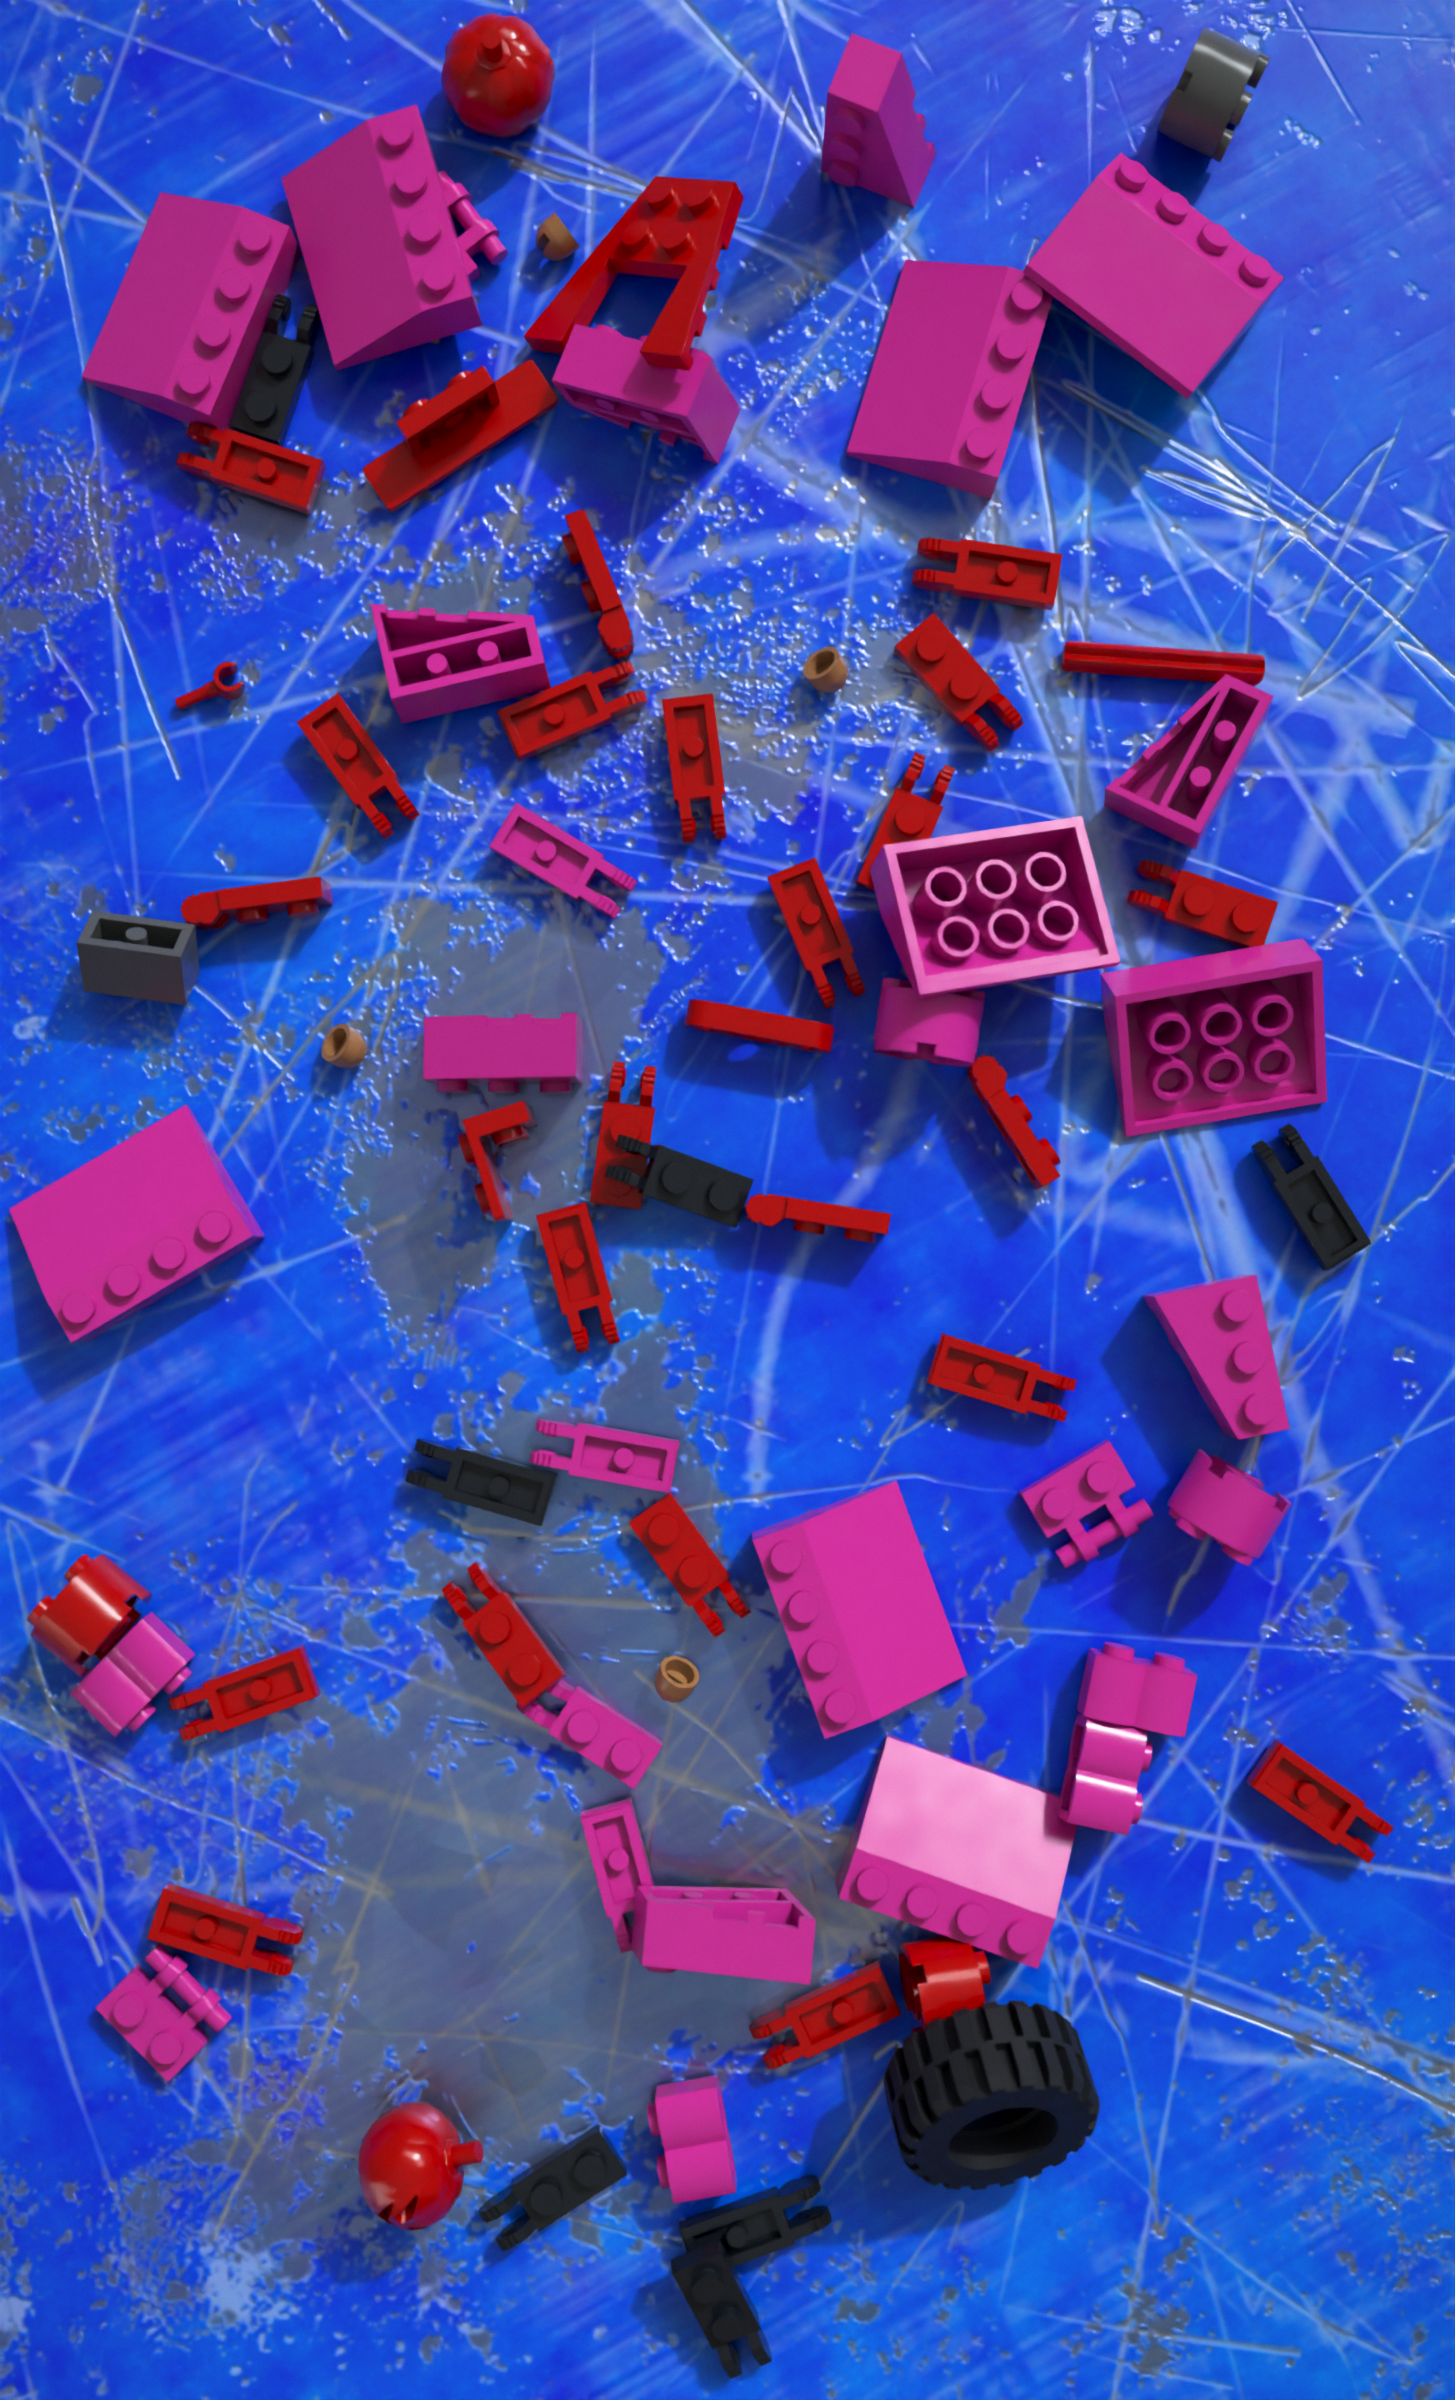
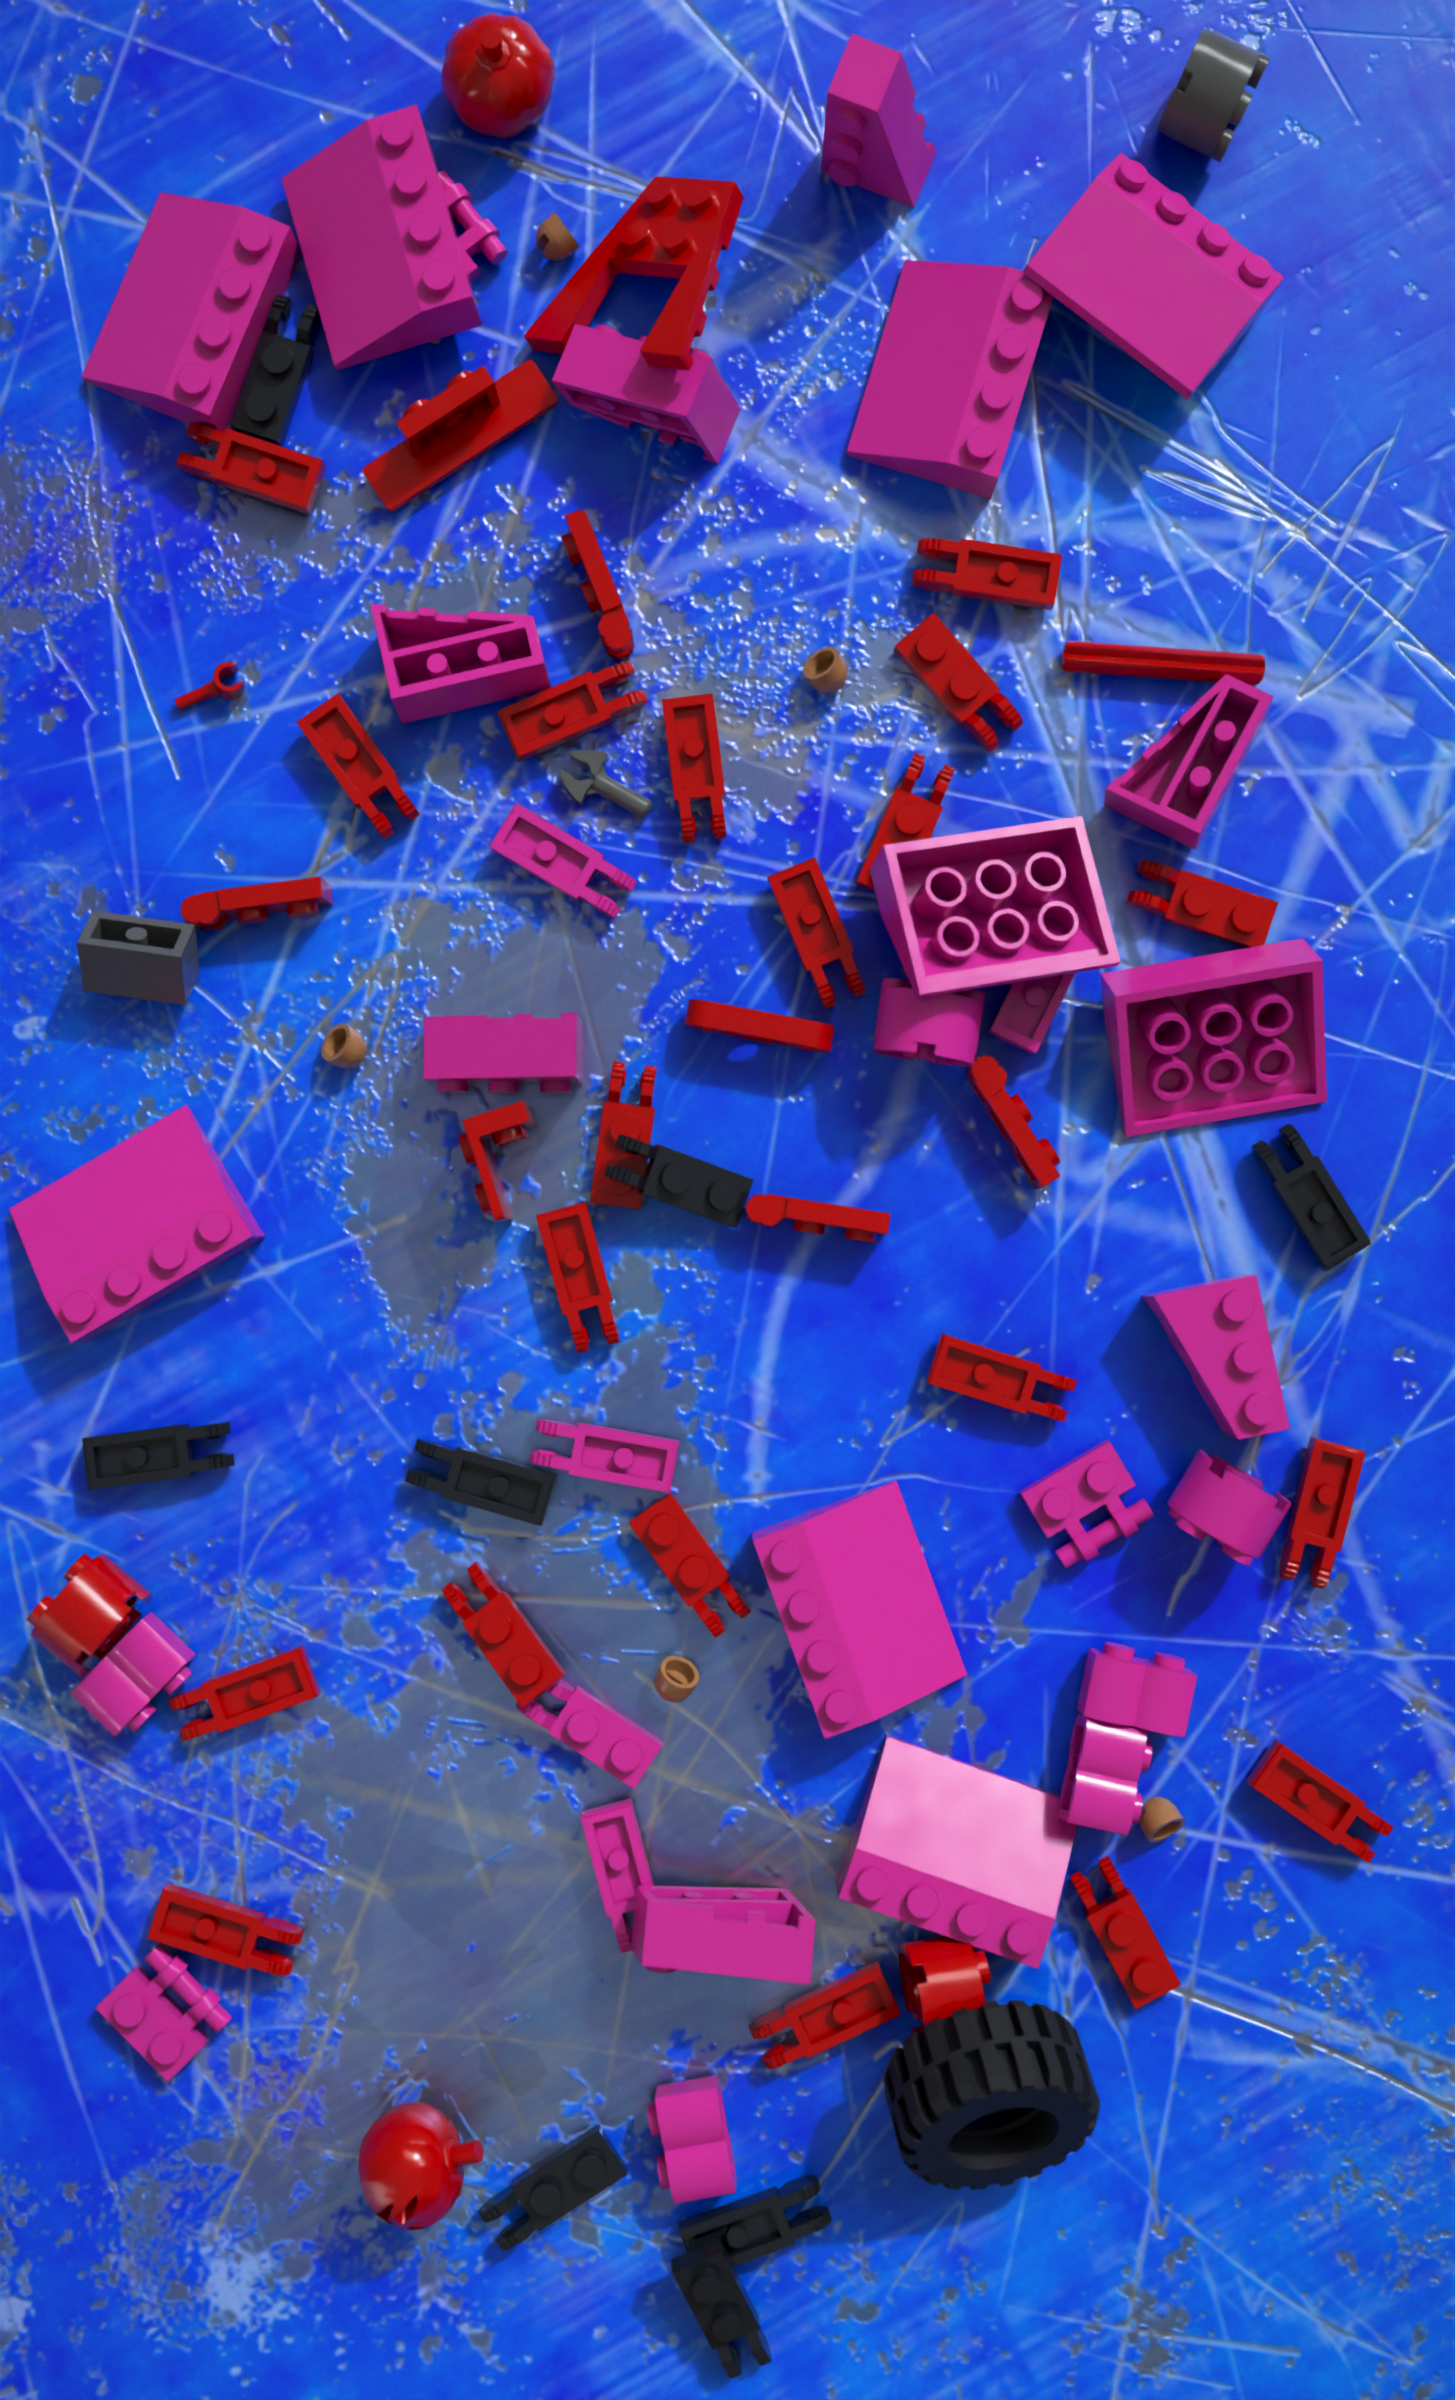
(150, 1454): none -> black hinge
(603, 784): none -> dark grey bar
(1029, 1011): none -> dark pink hinge
(1127, 1938): none -> red hinge
(1160, 1819): none -> medium nougat hinge
(1321, 1508): none -> red hinge

